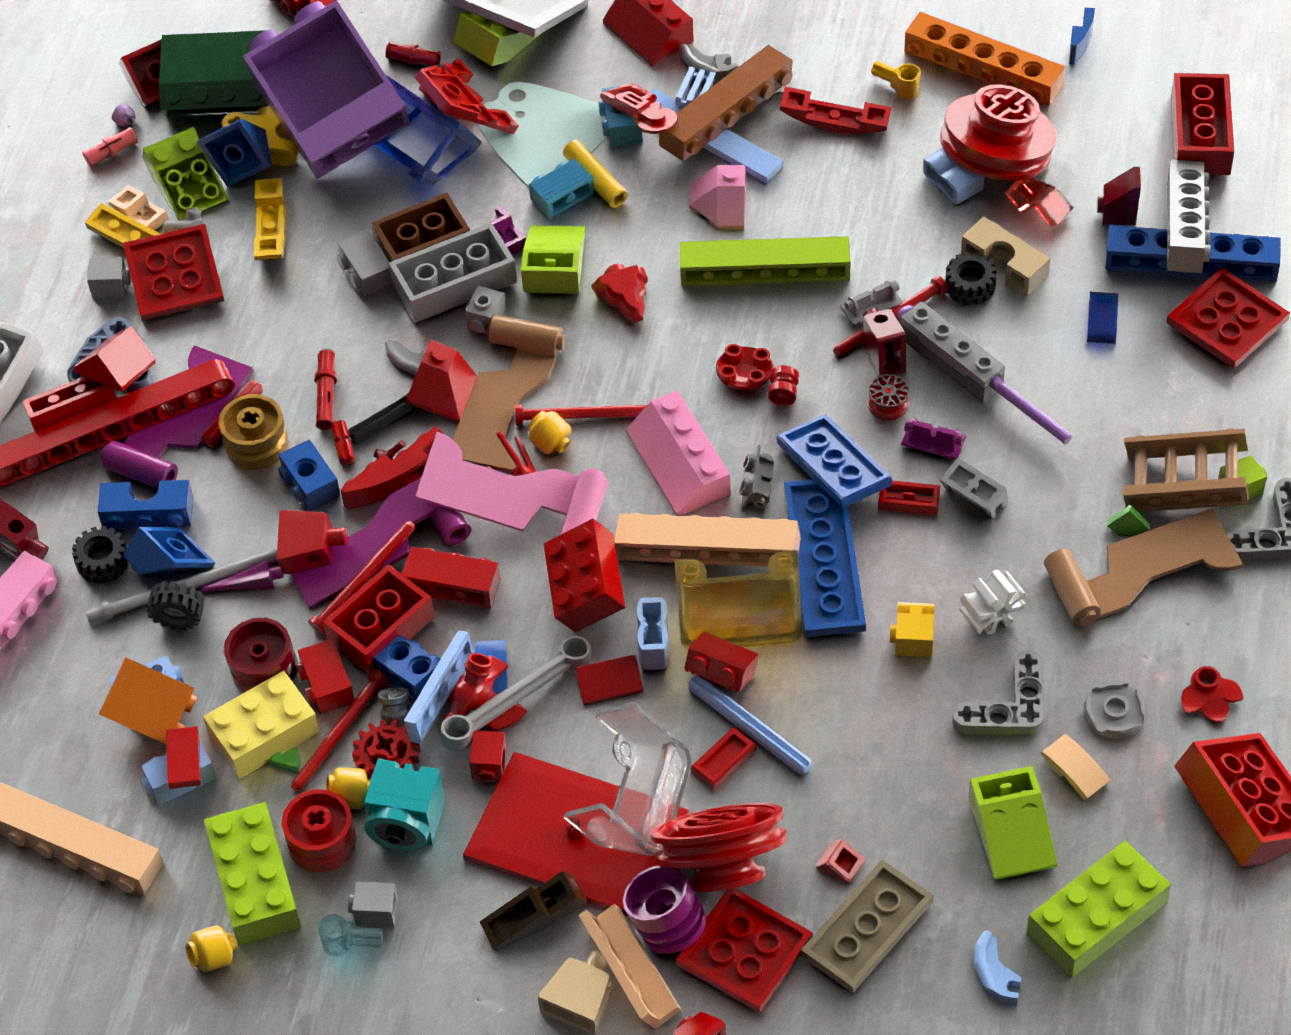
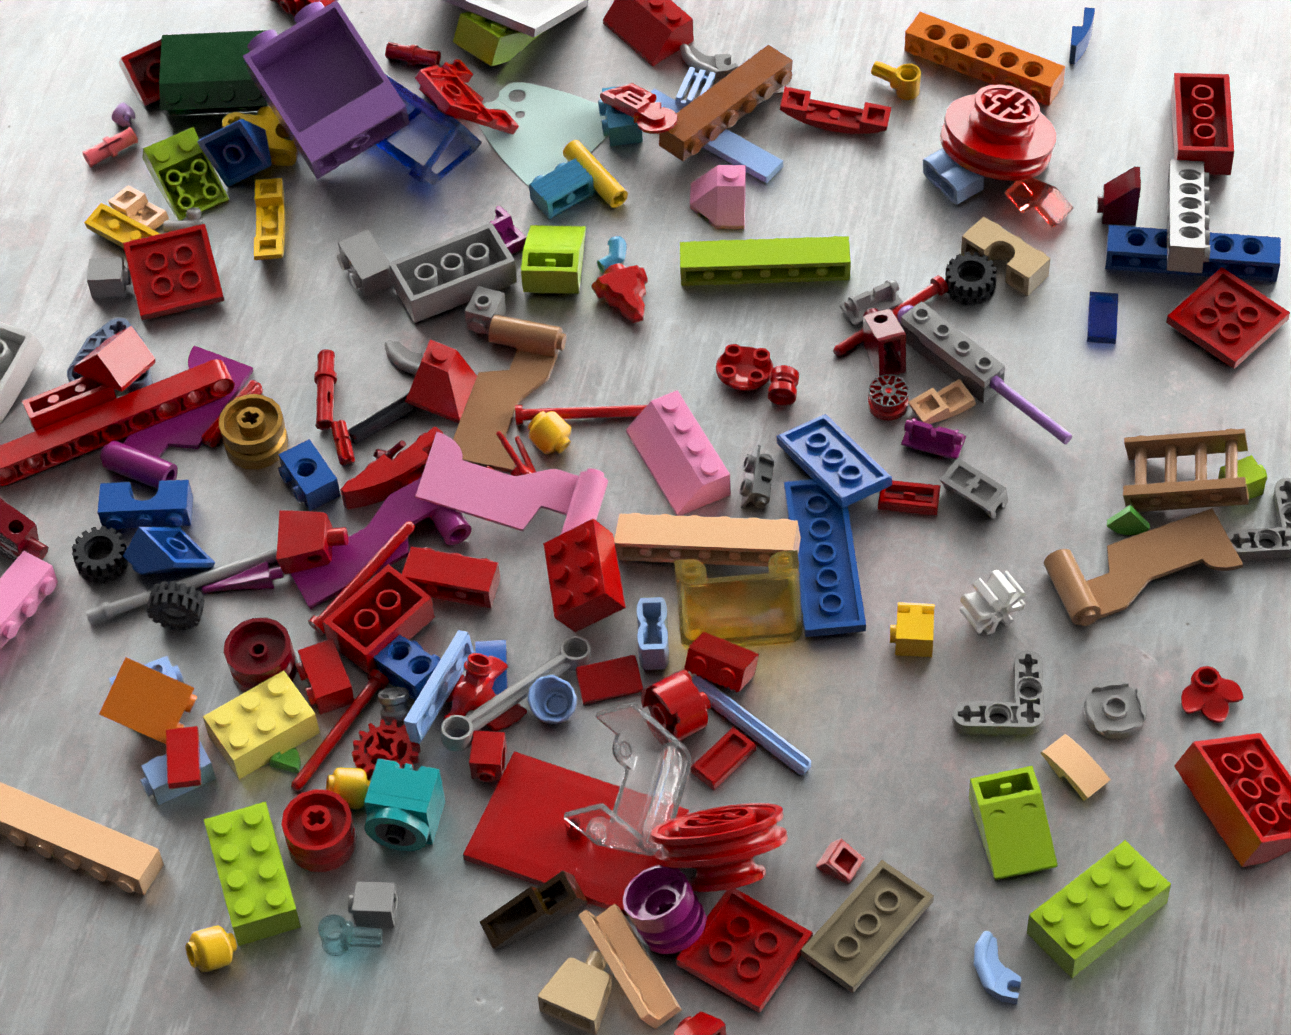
(418, 227): reddish brown brick -> none
(552, 699): none -> light blue hair
(616, 254): none -> dark azure arm
(677, 704): none -> red brick
(944, 404): none -> light nougat slope

